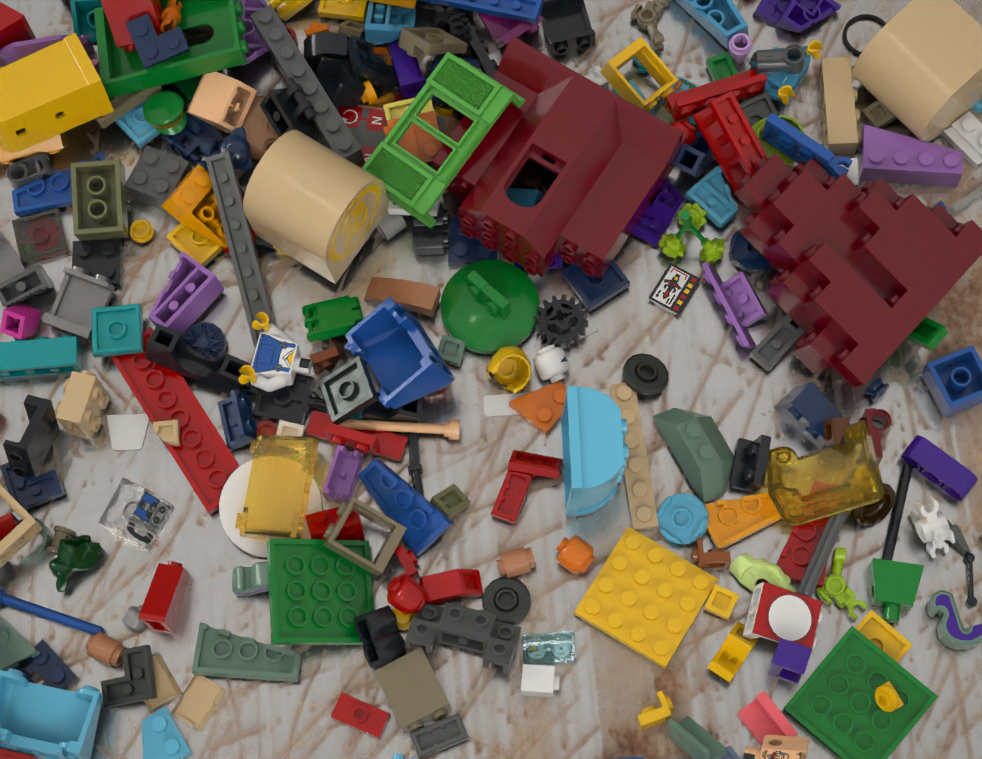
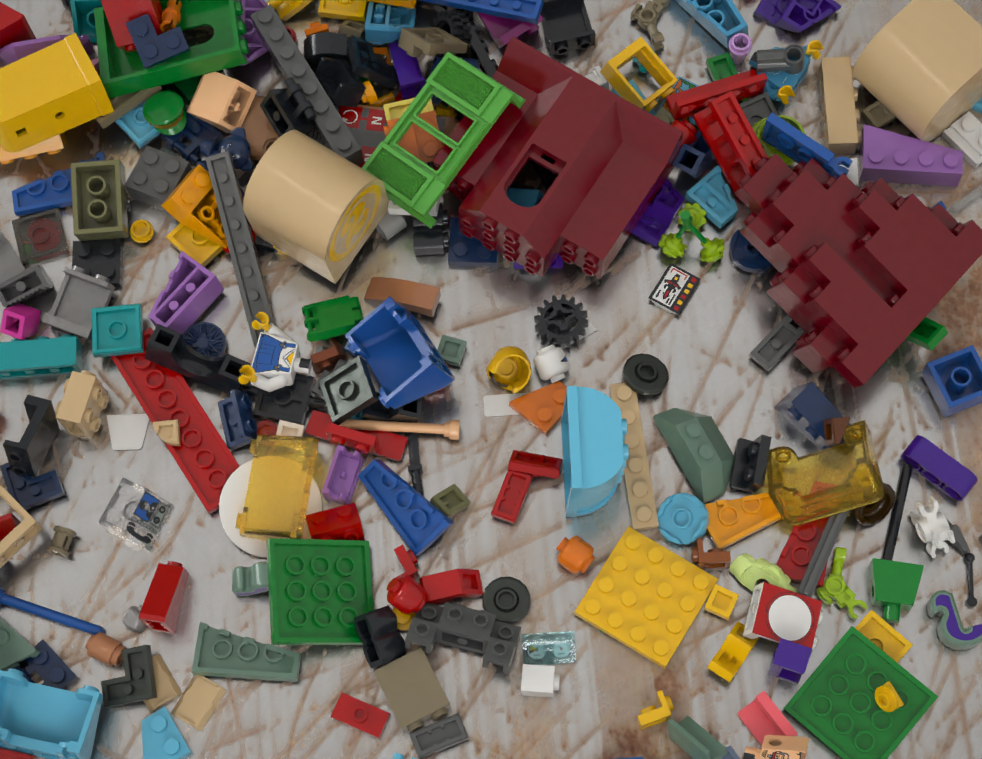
(30, 169): dark grey piece -> none
(41, 553): sand green helmet -> none
(73, 556): dark green animal -> none
(386, 551): dark tan window -> none
(489, 306): green bracket -> none
(516, 562): nougat brick -> none
(593, 290): dark blue plate -> none
(739, 301): medium lavender bracket -> none
(859, 17): black piece -> none
(877, 389): dark blue bush -> none
(877, 433): dark red plate -> none

